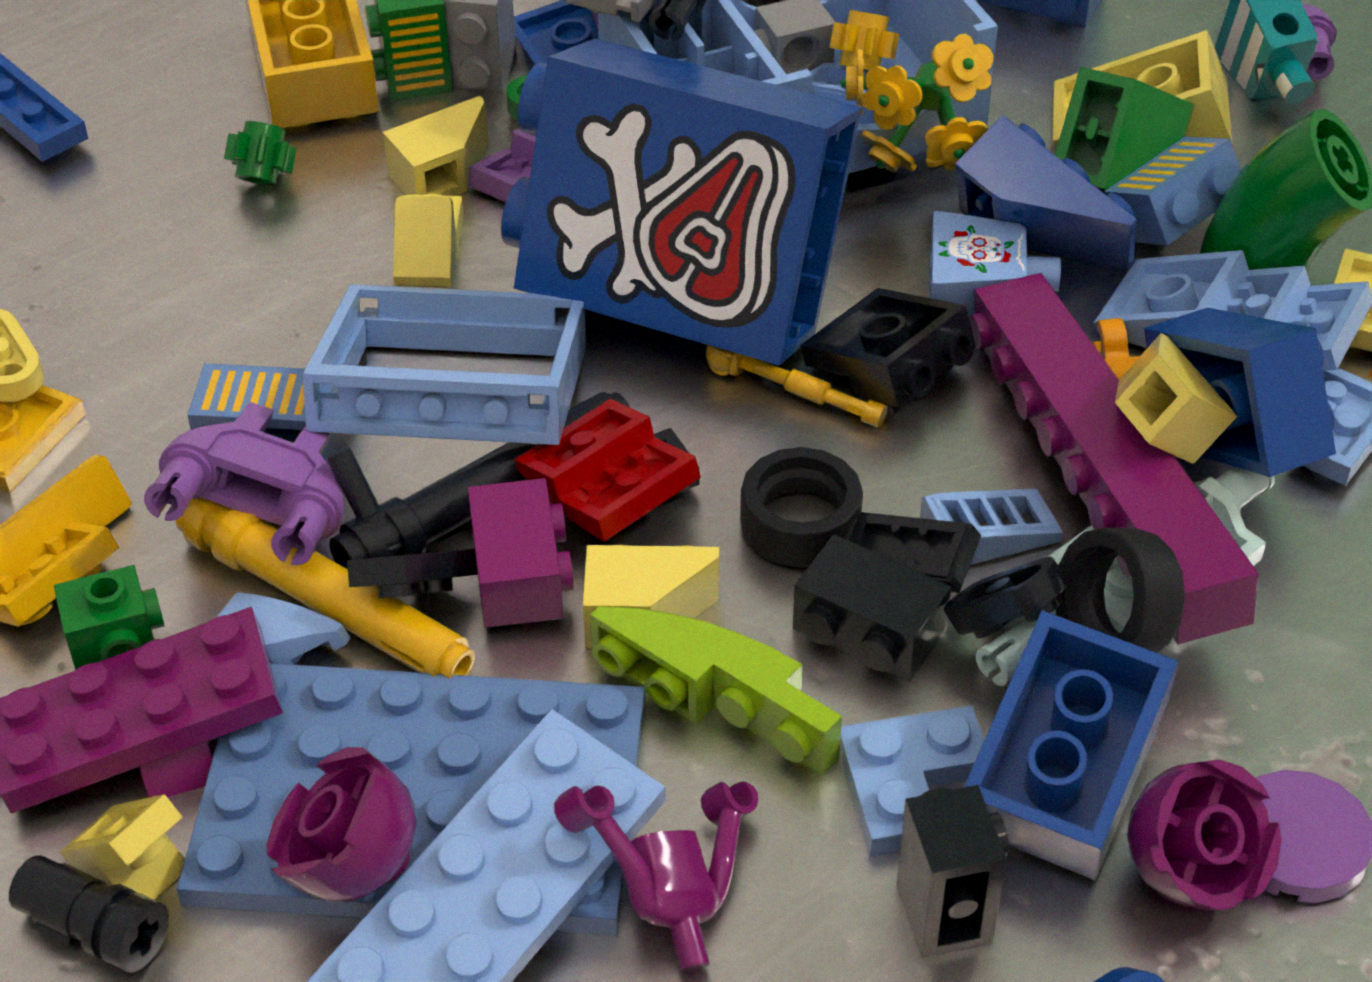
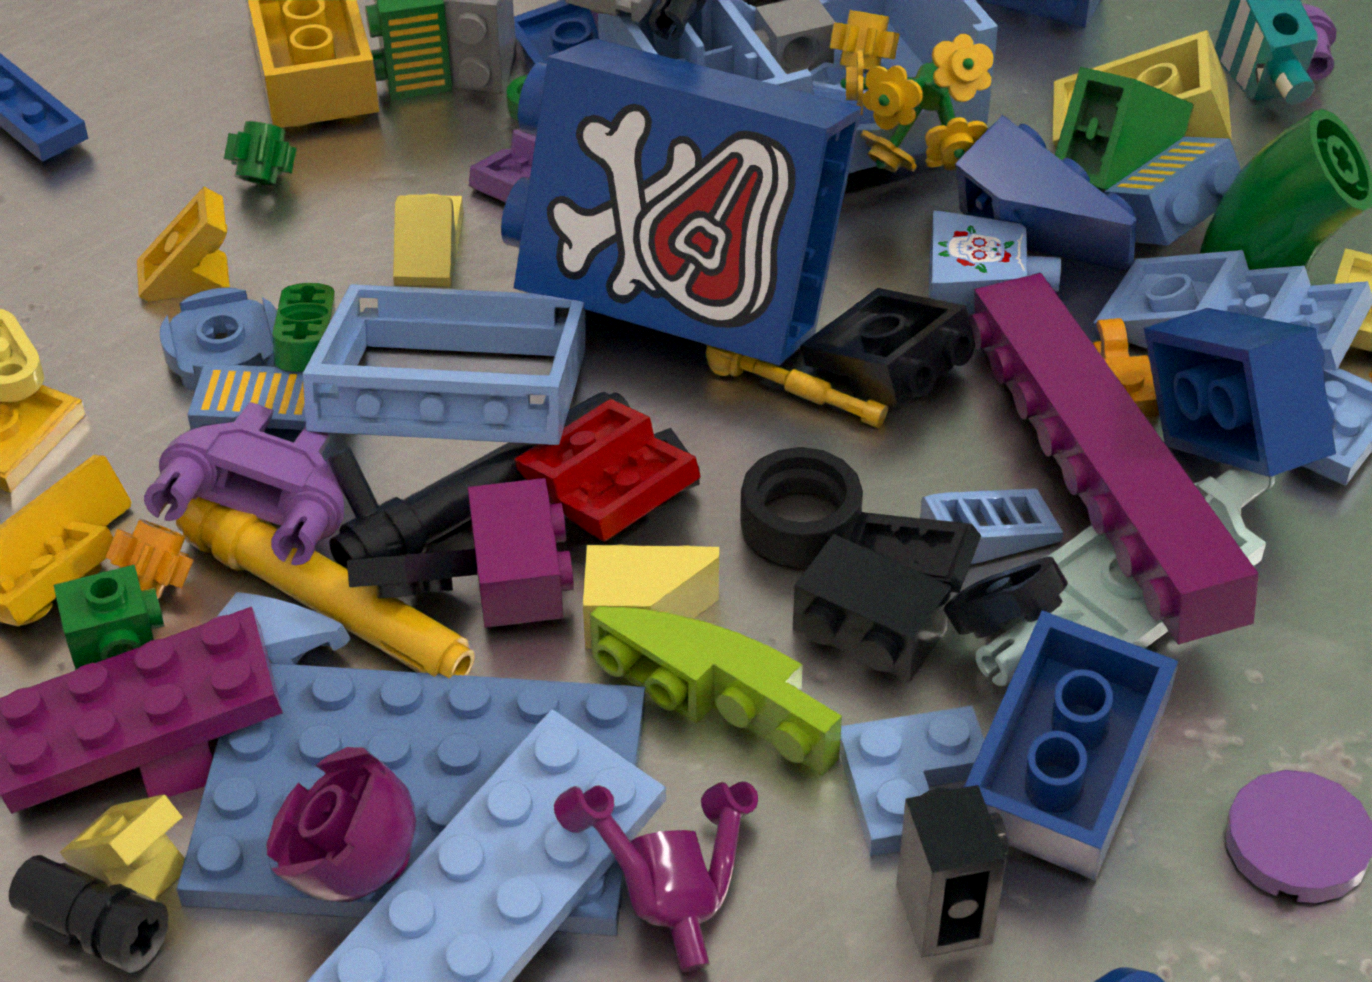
(154, 553): none -> light orange gear
(187, 252): none -> yellow slope
(191, 334): none -> medium blue plate
(300, 323): none -> green beam
(438, 149): light yellow slope -> none
(1155, 582): black tyre -> none
(1172, 402): light yellow slope -> none
(1204, 835): magenta cylinder -> none

